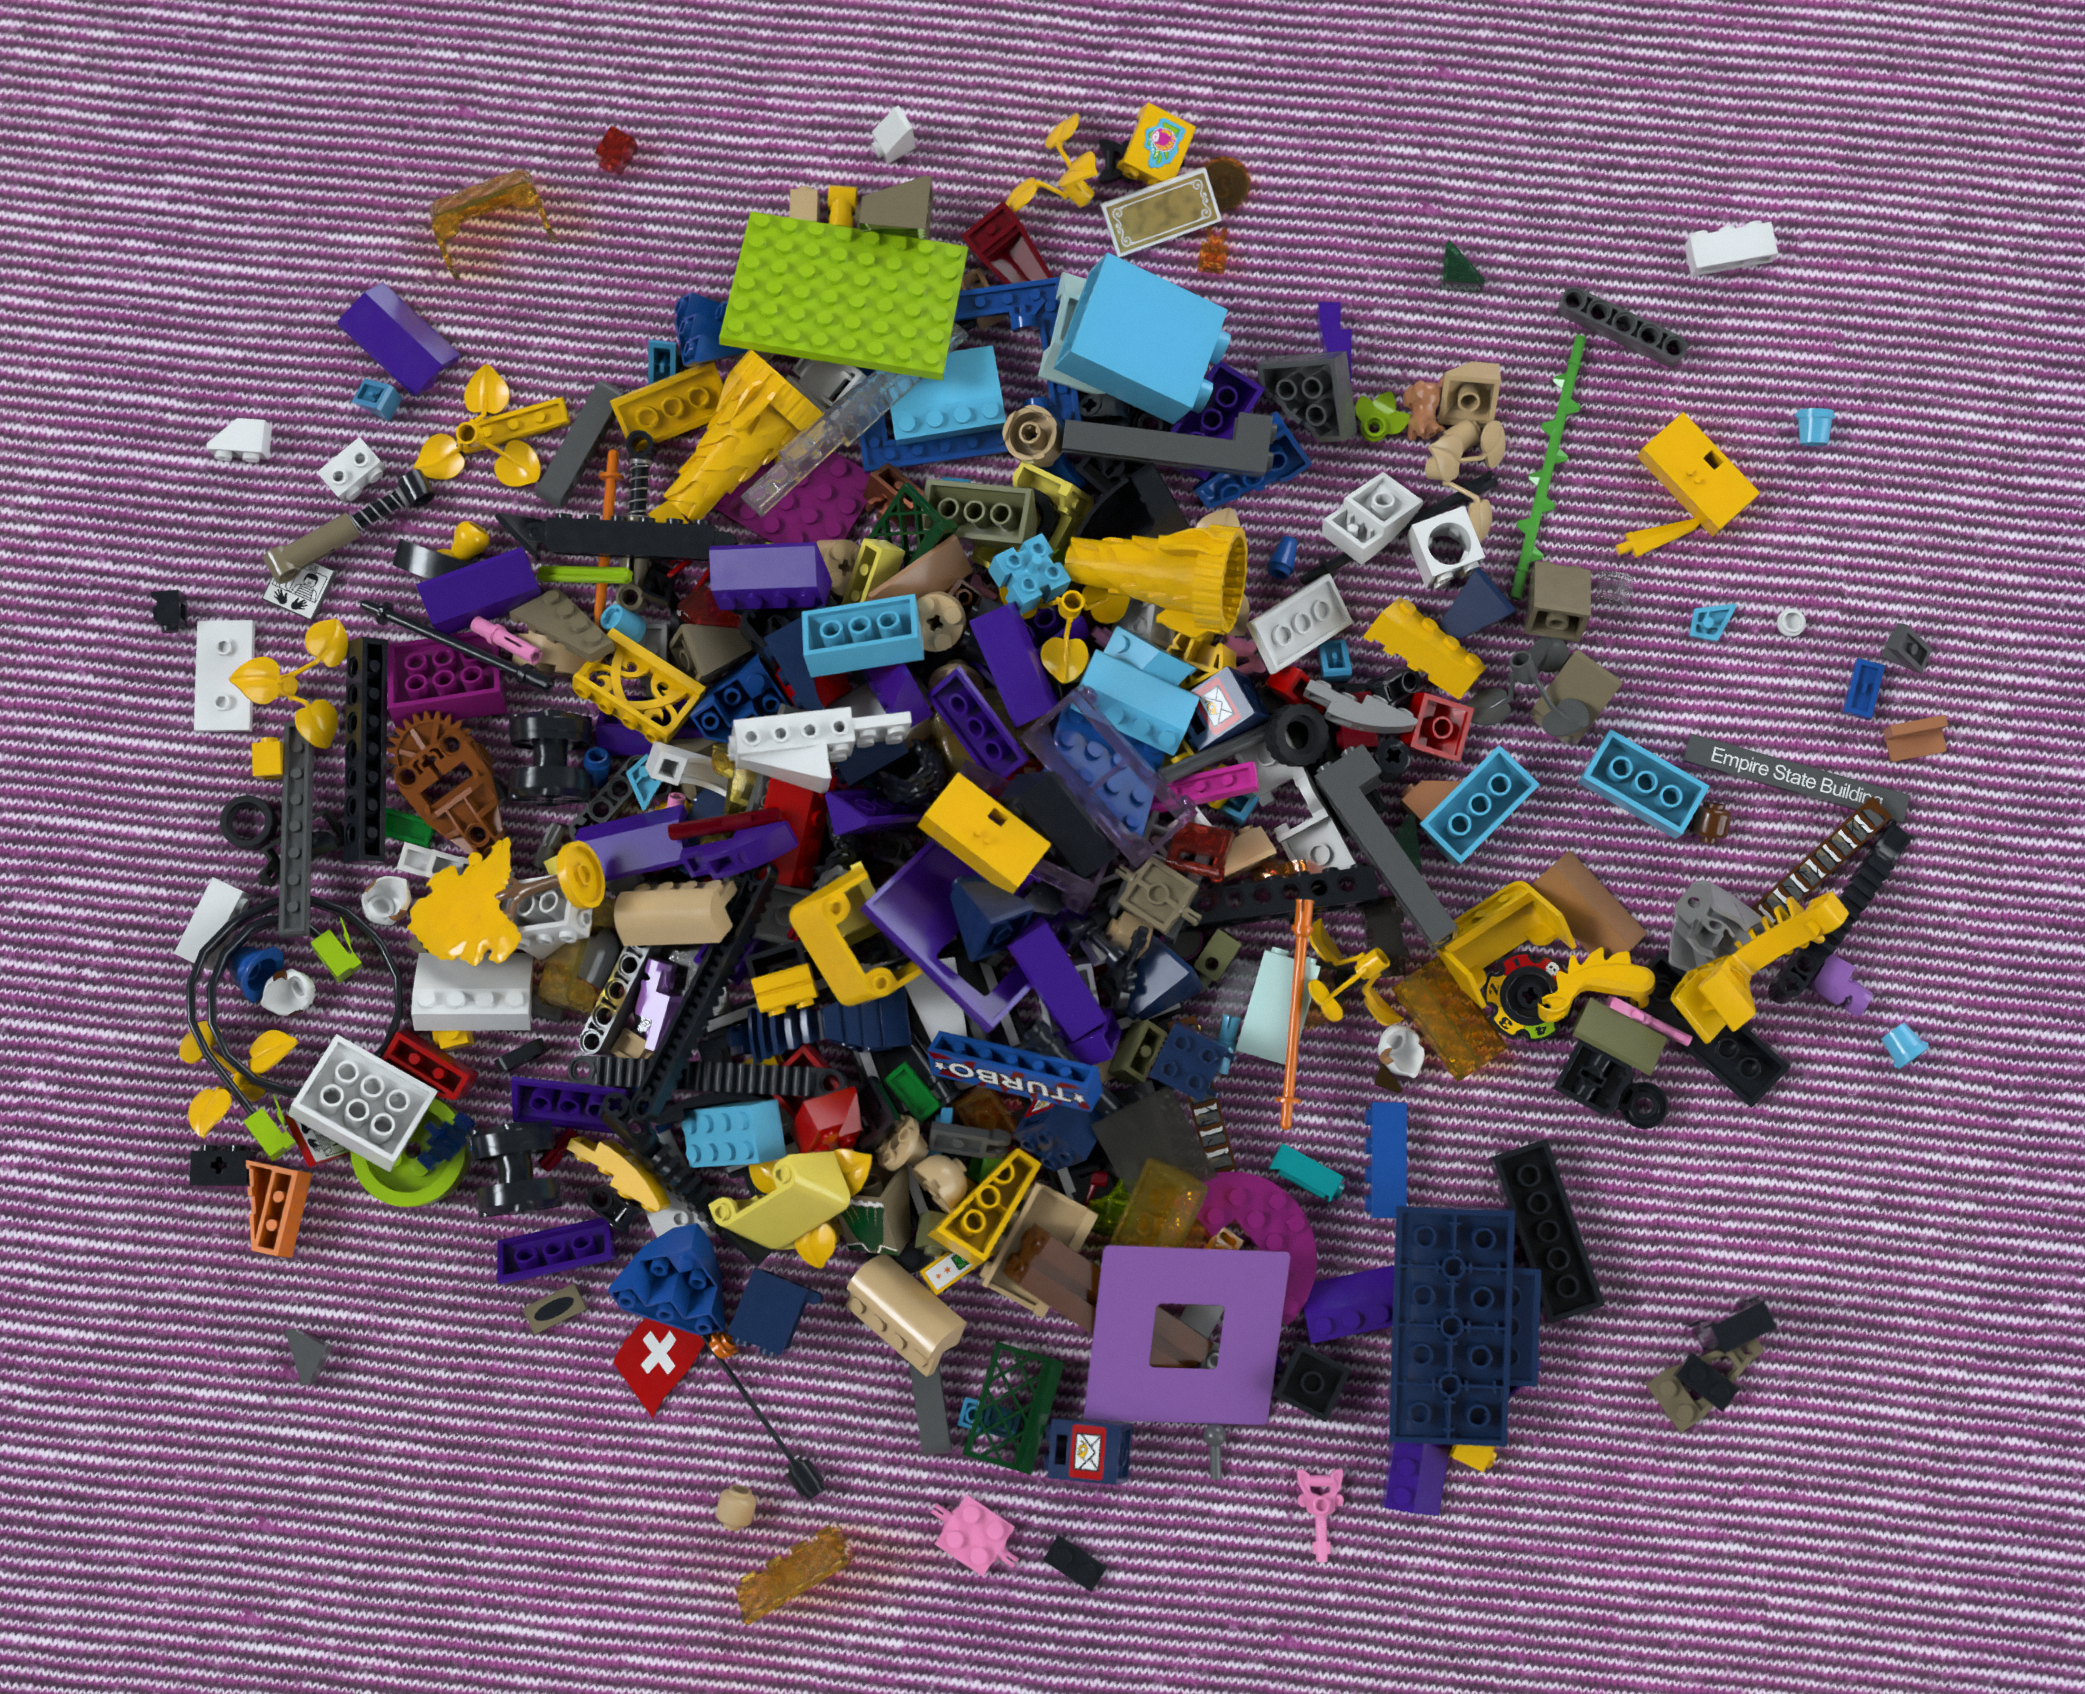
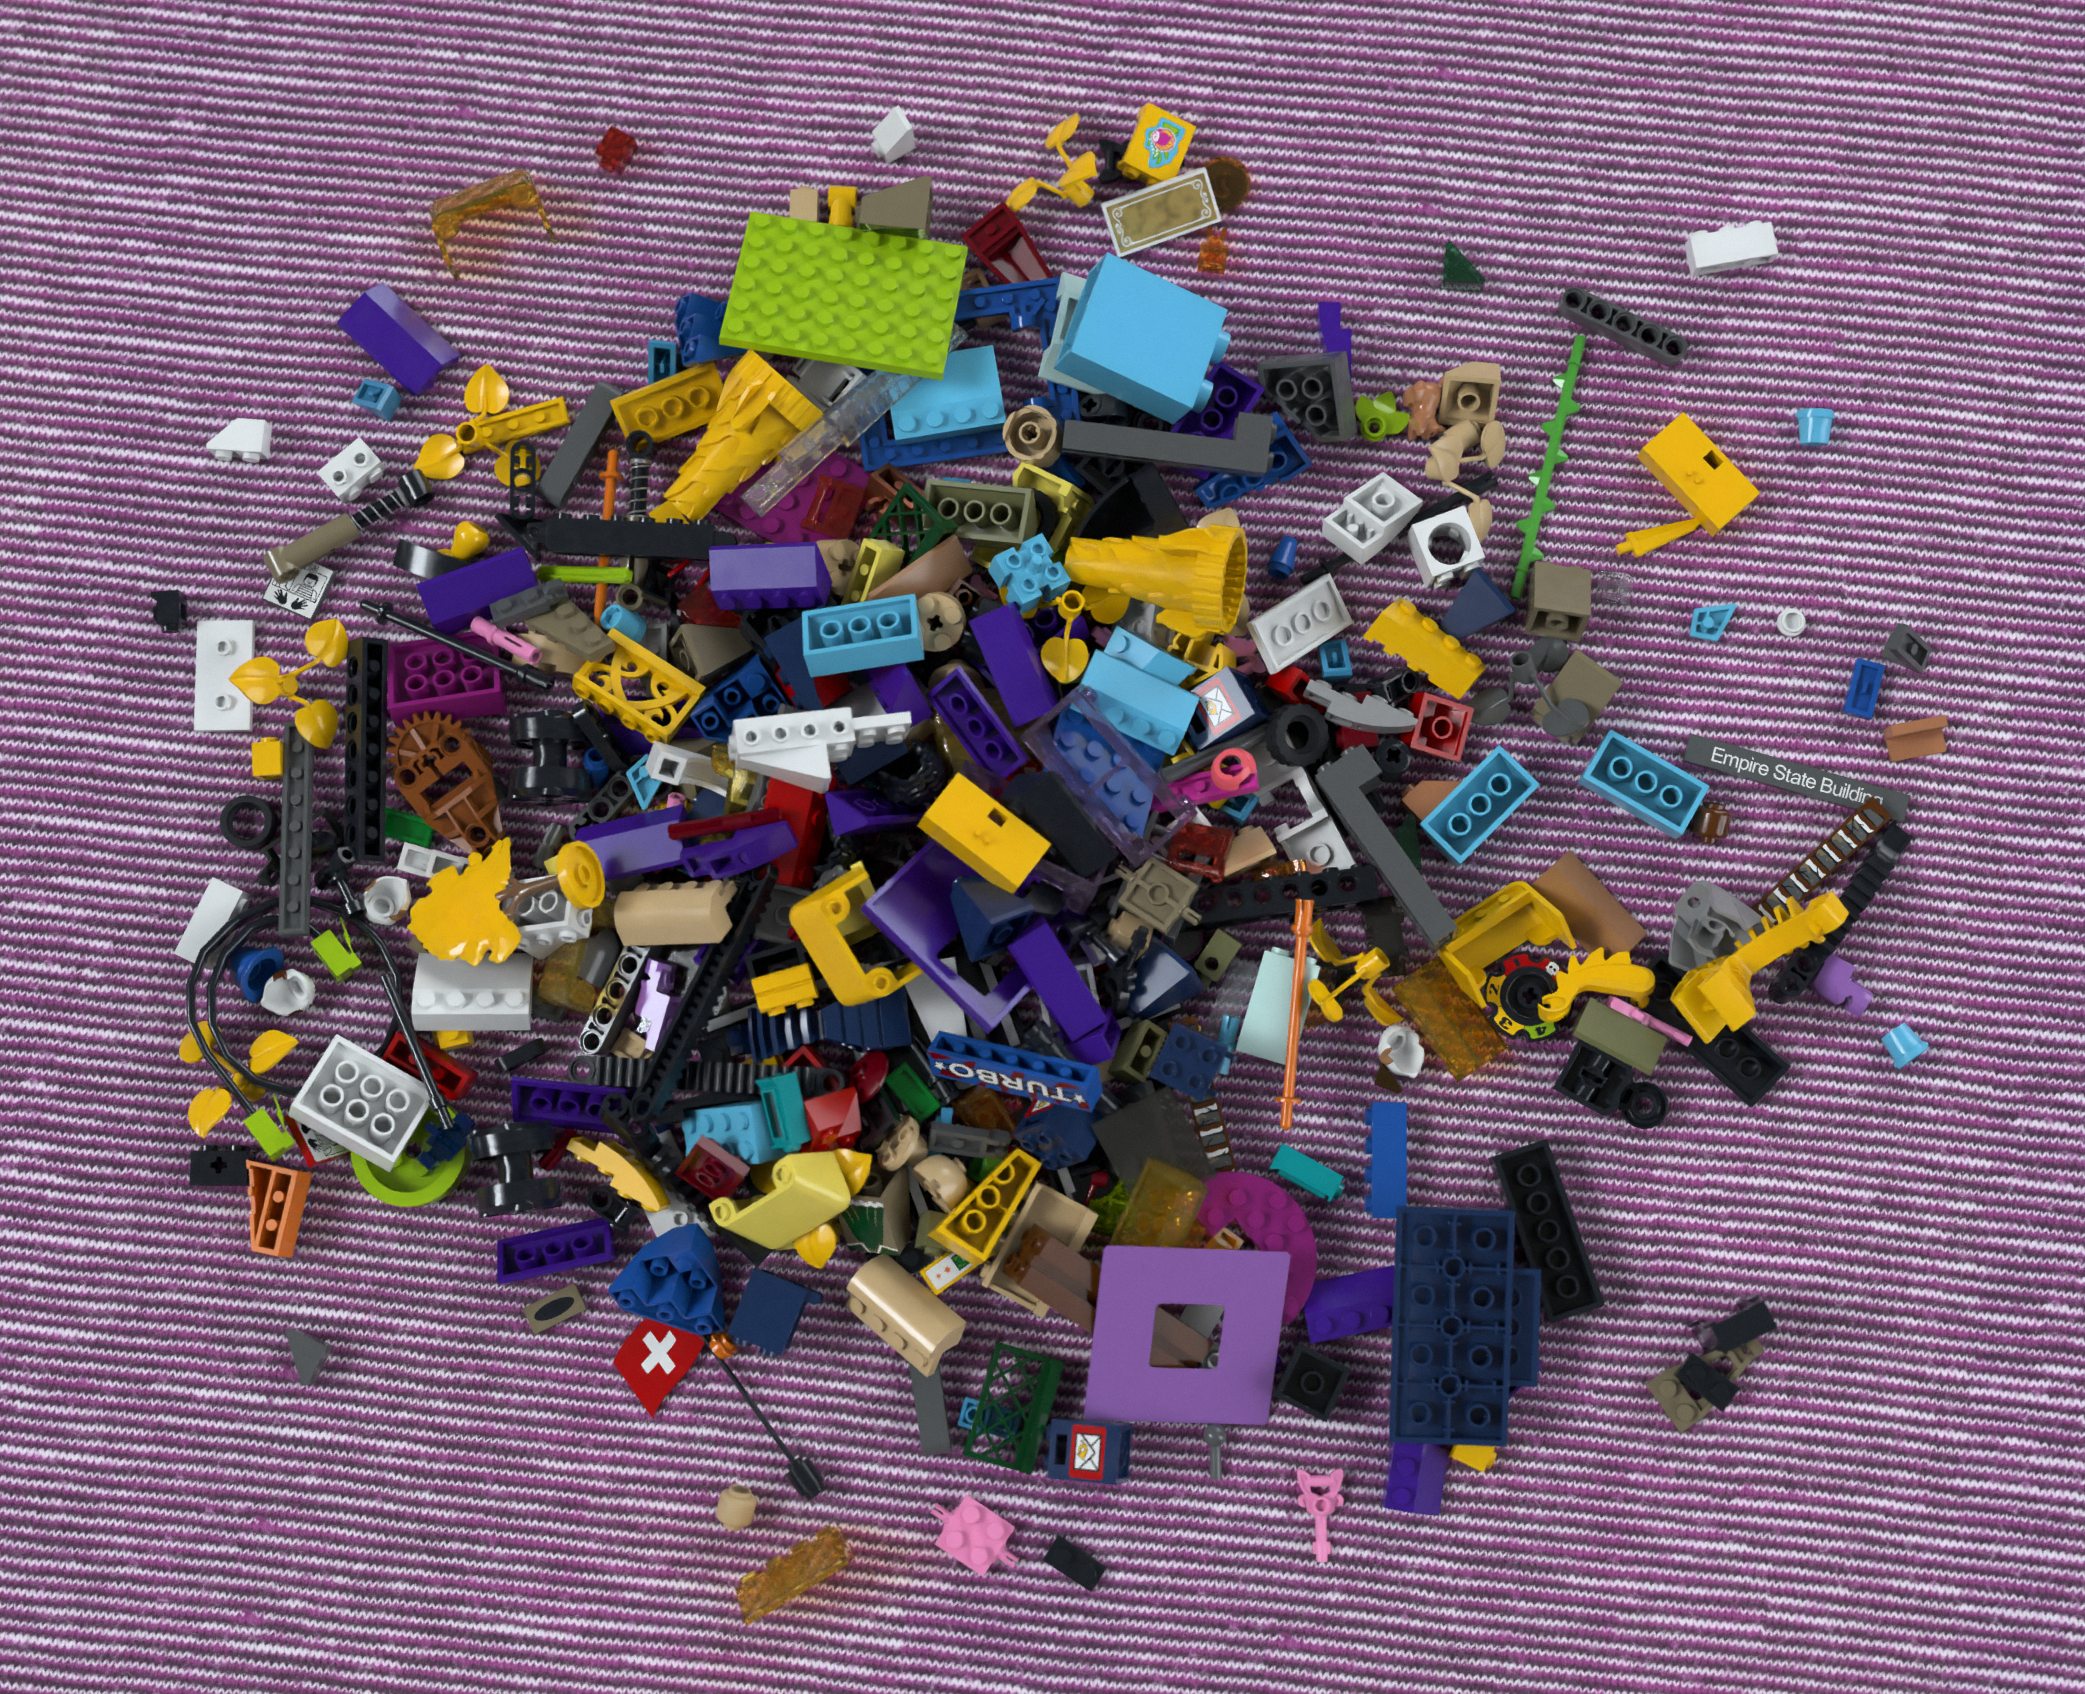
(337, 875): none -> black bar
(437, 1101): none -> black bar
(527, 603): none -> dark grey hinge
(531, 474): none -> black beam
(600, 735): none -> black beam
(712, 1169): none -> dark red plate
(784, 1111): none -> teal window
(842, 510): none -> clear red plate
(868, 1074): none -> dark red dish
(1228, 782): none -> coral piece

